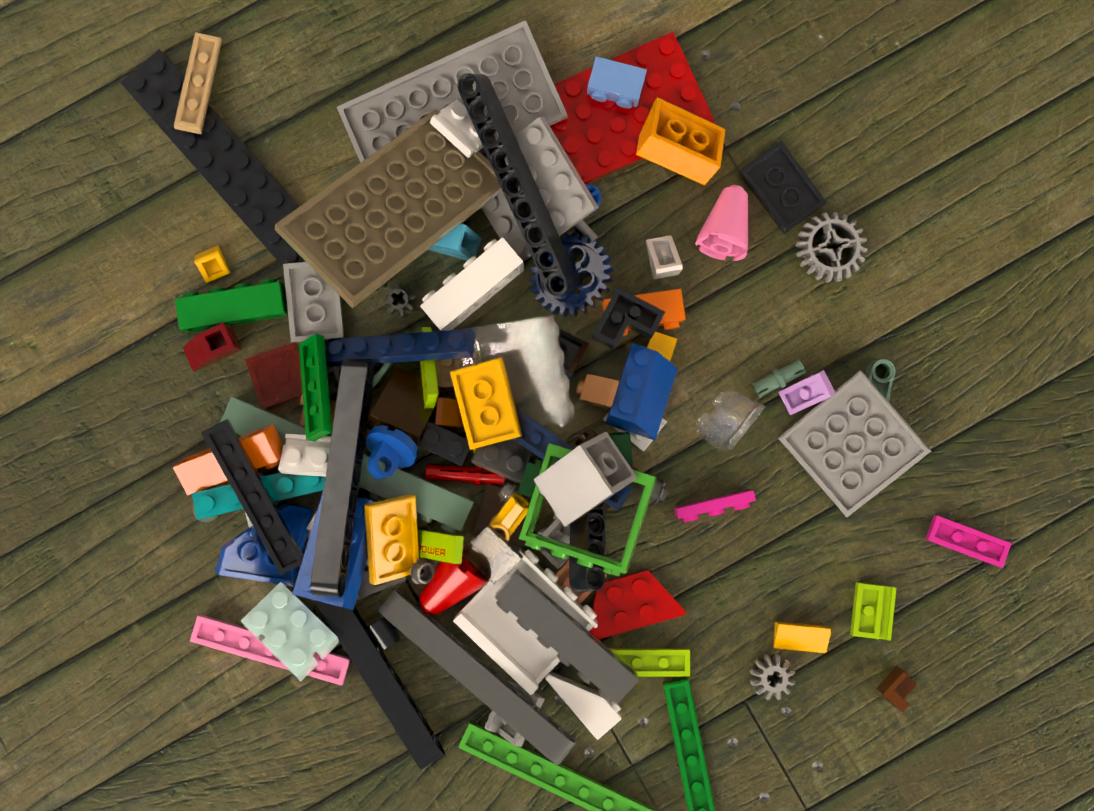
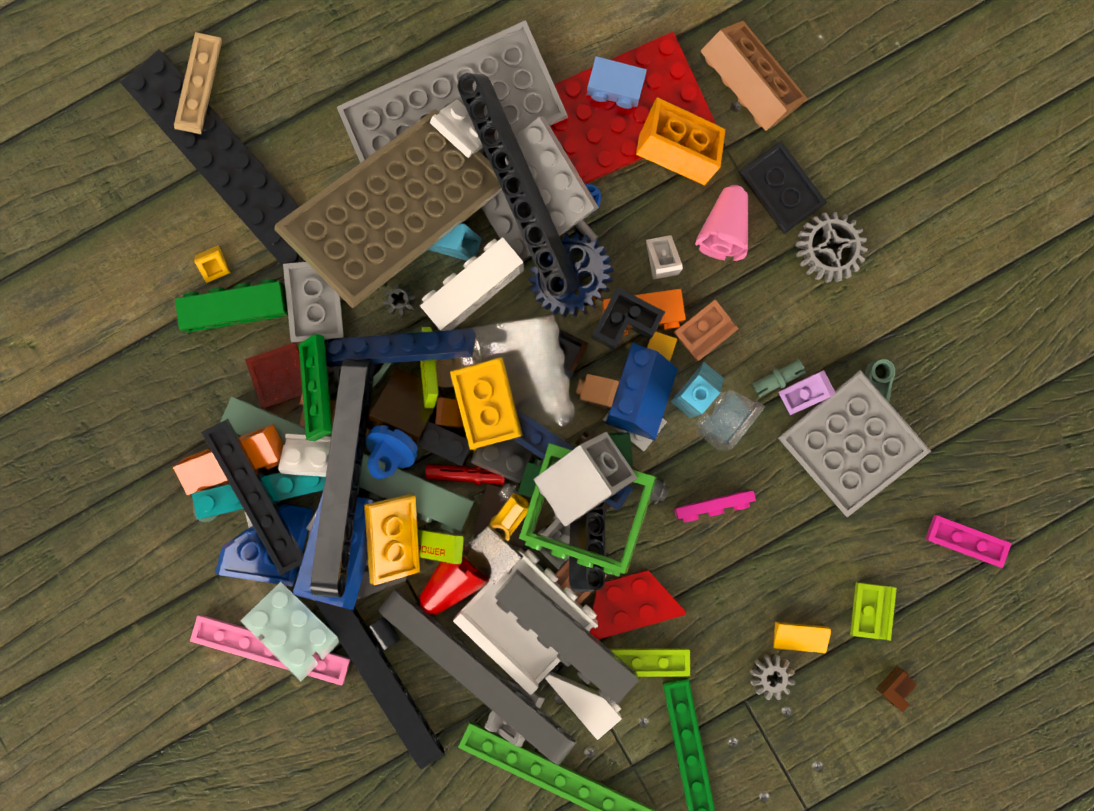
(211, 346): dark red slope -> none
(427, 573): dark grey plate -> none
(698, 391): none -> medium azure slope
(705, 330): none -> nougat plate
(753, 74): none -> medium nougat slope

